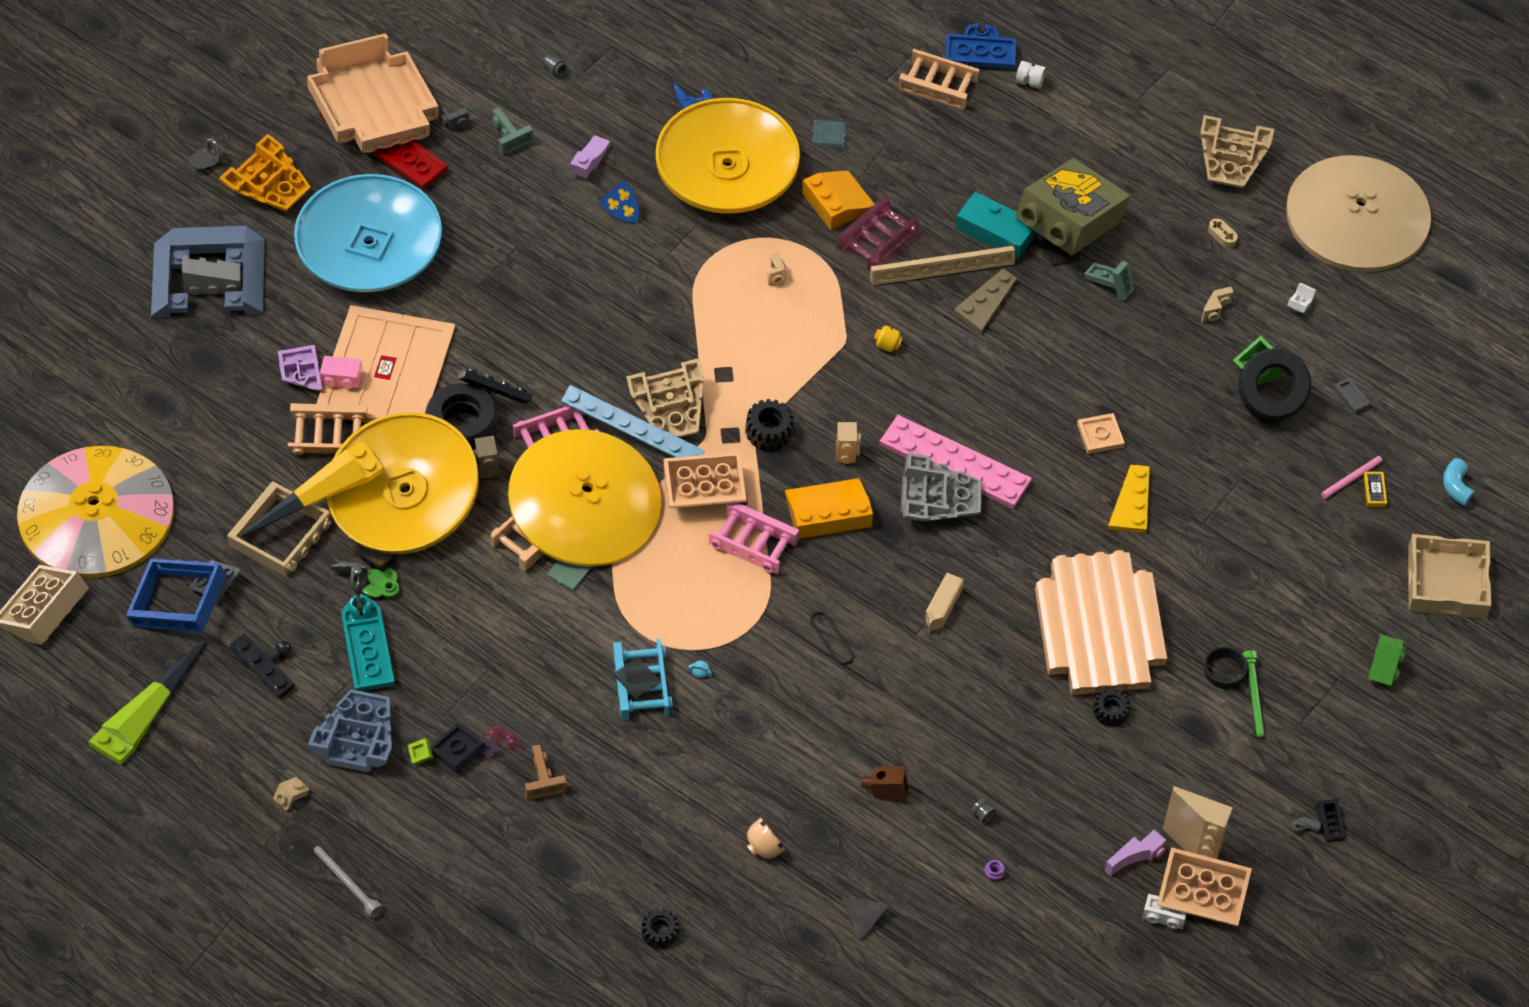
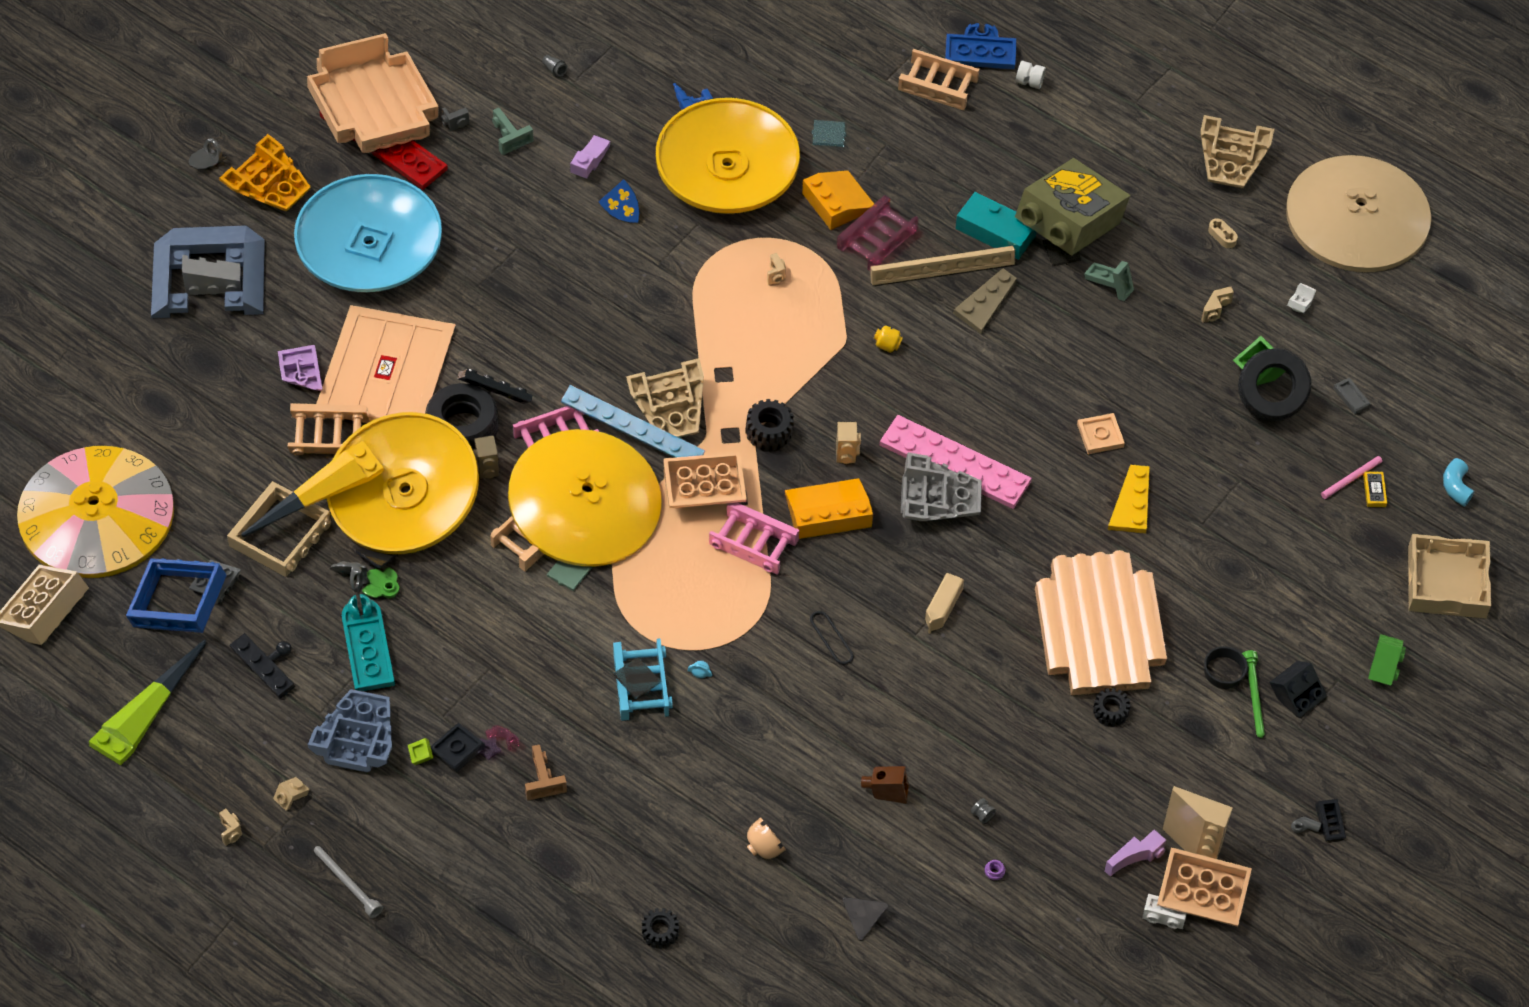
(232, 825): none -> tan bracket
(341, 372): bright pink brick -> none
(1298, 688): none -> black slope

